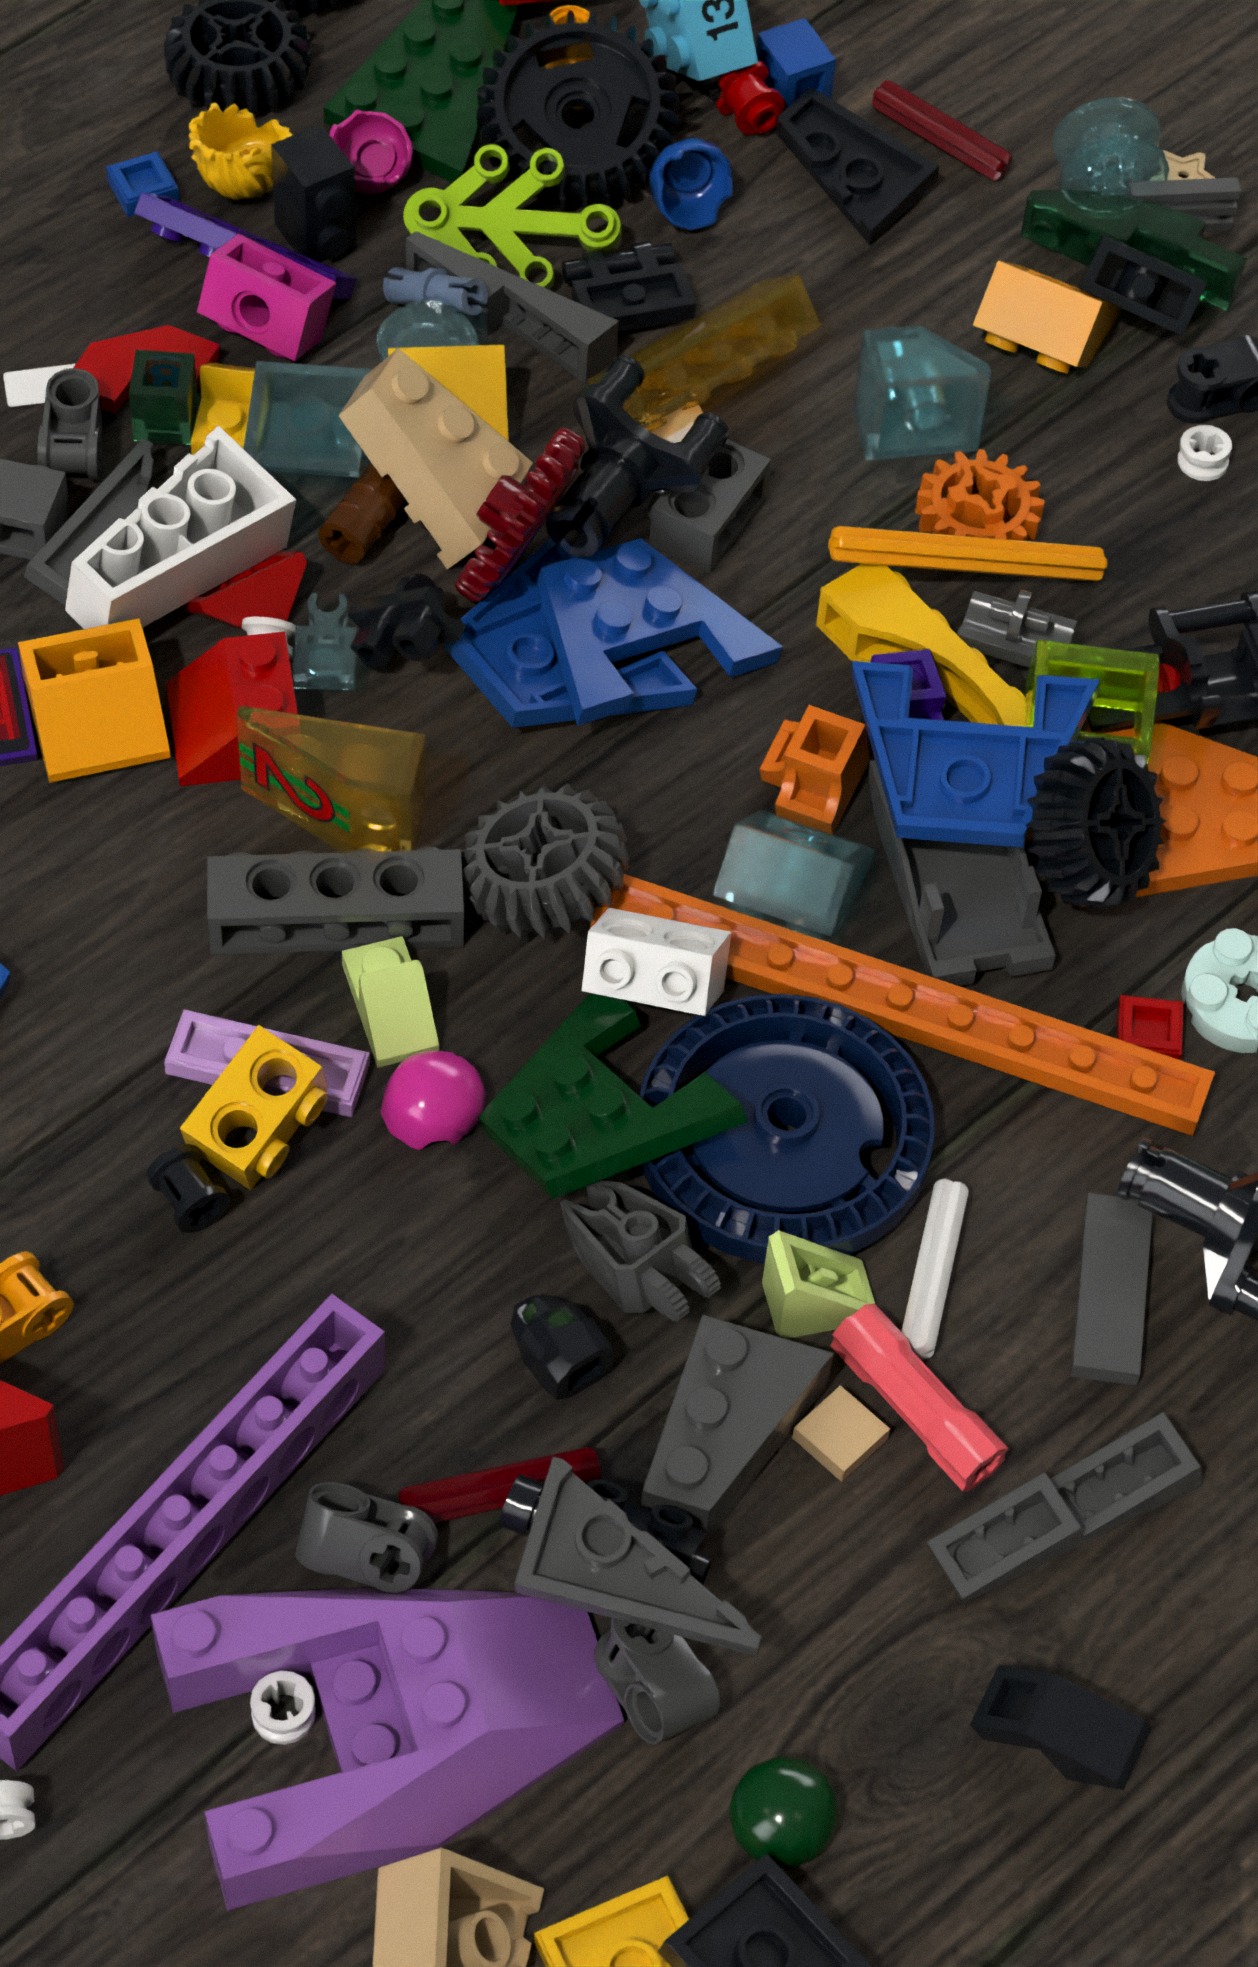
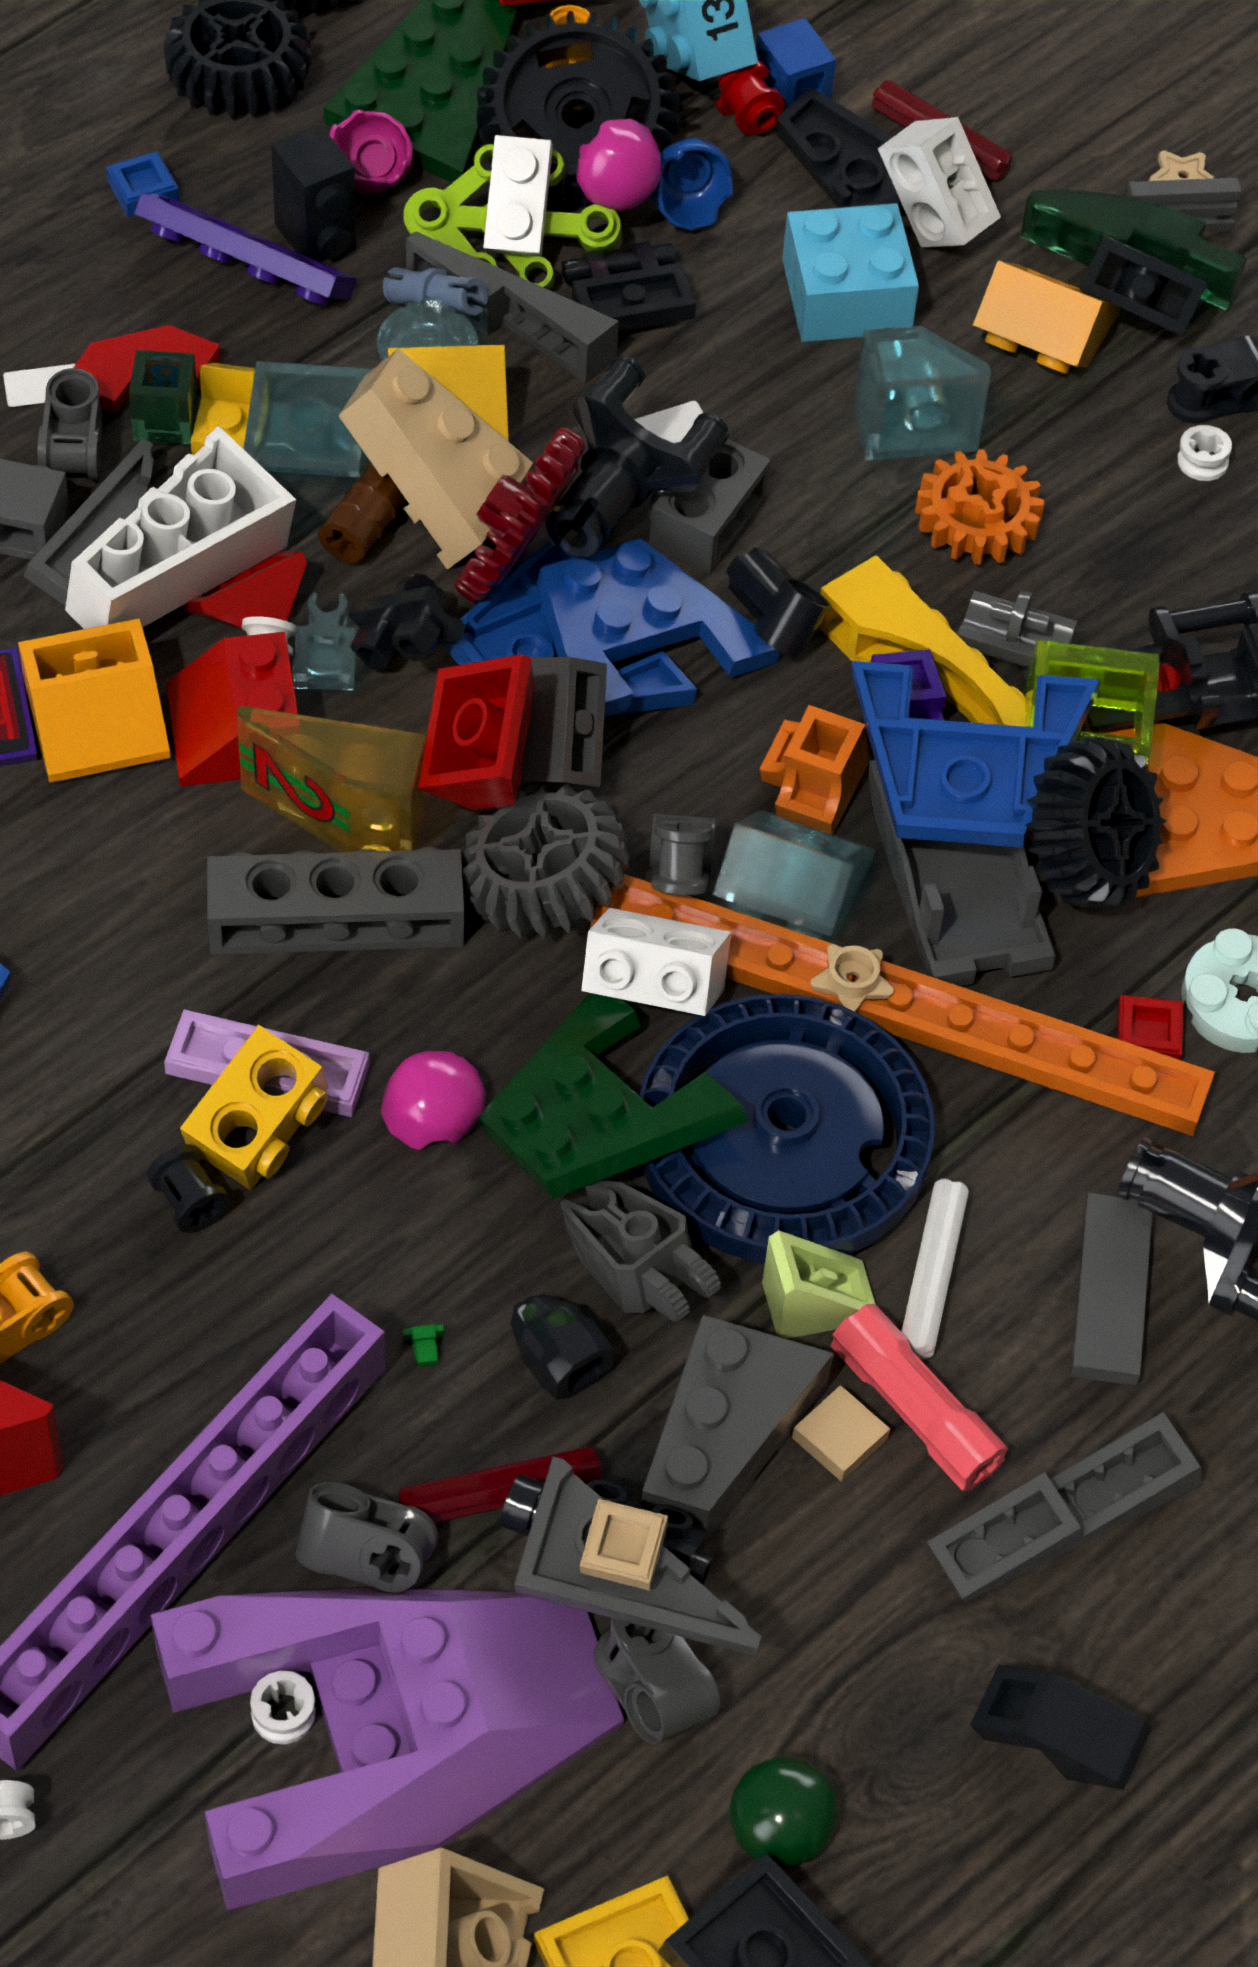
(234, 152): yellow hair -> none
(266, 297): dark pink brick -> none
(391, 1000): yellowish green slope -> none
(424, 1343): none -> green piece
(478, 732): none -> red slope
(518, 195): none -> white plate
(565, 723): none -> dark grey brick
(619, 165): none -> dark pink hair
(624, 1544): none -> tan tile
(681, 853): none -> dark grey piece
(719, 348): clear yellow brick -> none
(784, 606): none -> black piece
(849, 271): none -> medium azure brick
(858, 962): none -> tan plate
(939, 182): none -> white brick
(966, 554): light orange axle -> none
(1109, 146): clear light blue piece -> none

